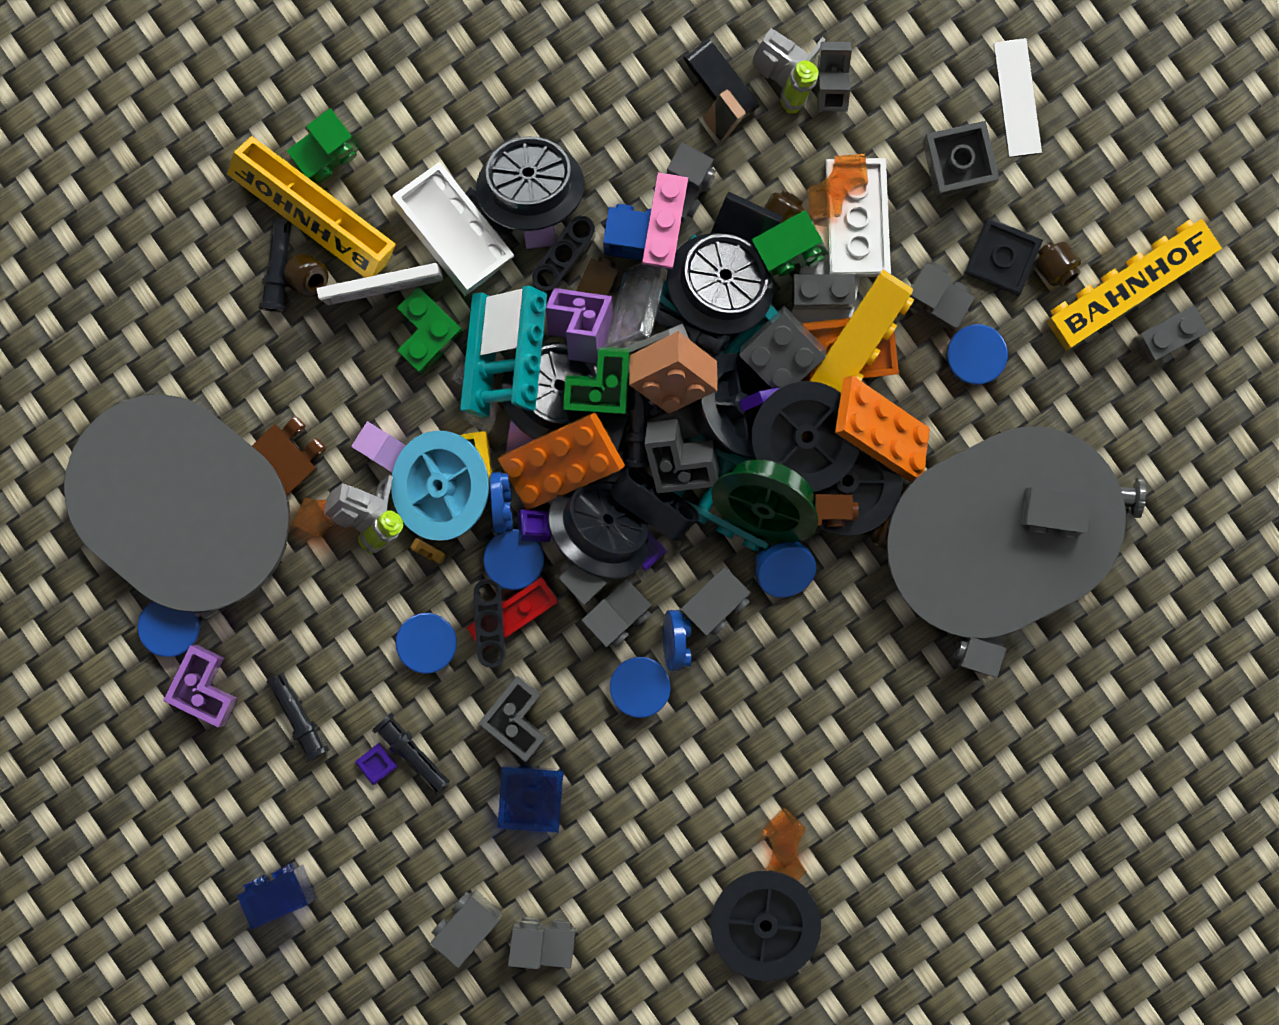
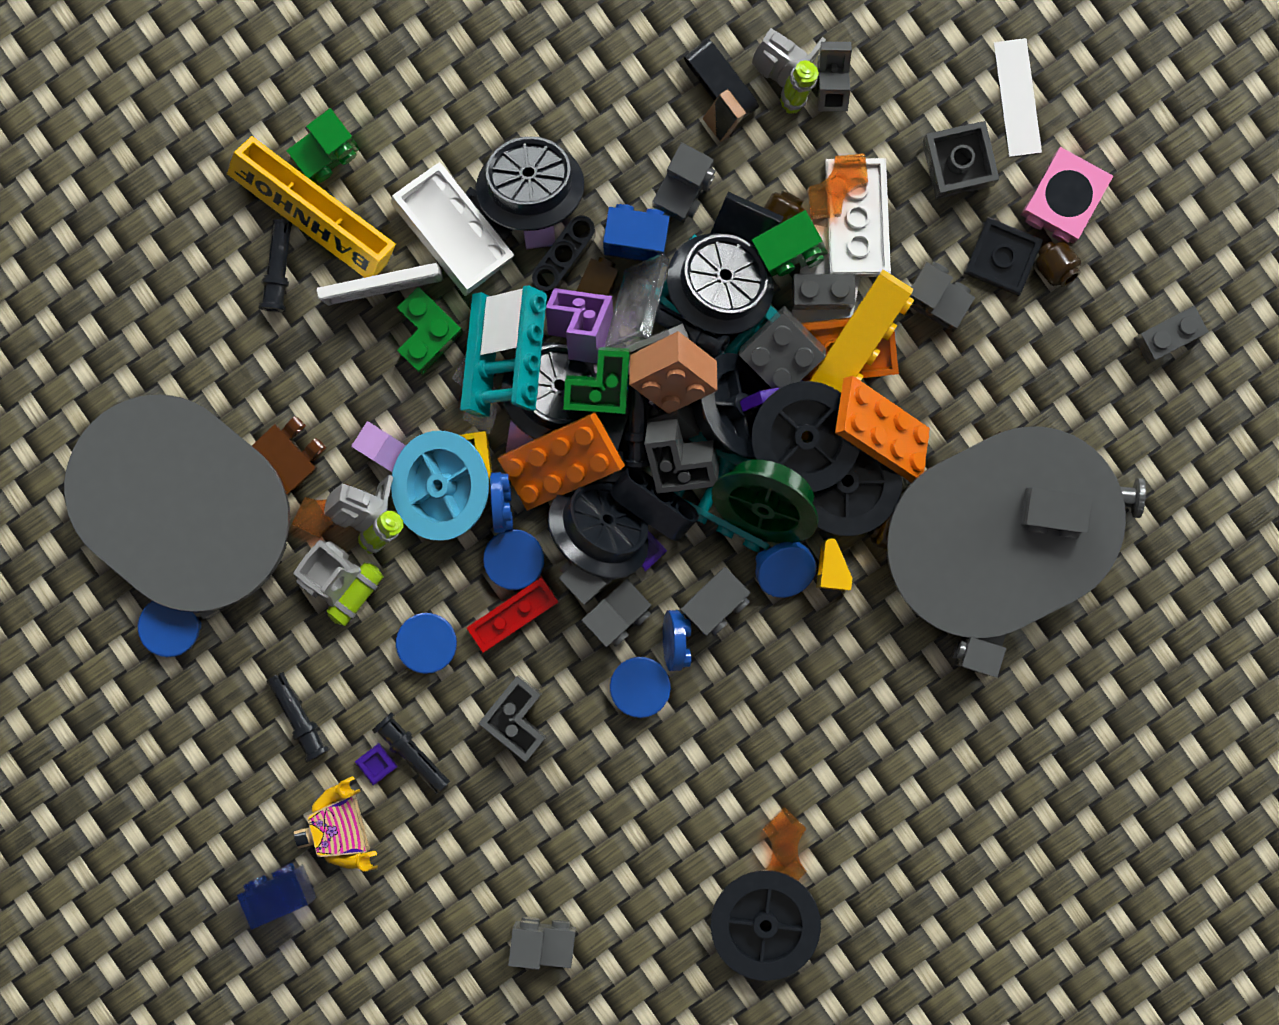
(193, 688): medium lavender brick -> none
(305, 275): dark brown head -> none
(334, 578): none -> light grey piece
(338, 829): none -> torso
(428, 551): pearl gold tile -> none
(467, 928): dark grey brick -> none
(485, 638): black beam -> none
(530, 798): clear blue brick -> none
(533, 525): dark purple tile -> none
(665, 220): bright pink plate -> none
(832, 568): none -> yellow tile
(835, 509): reddish brown brick -> none
(976, 354): blue tile -> none
(1066, 196): none -> bright pink brick
(1134, 284): yellow brick -> none

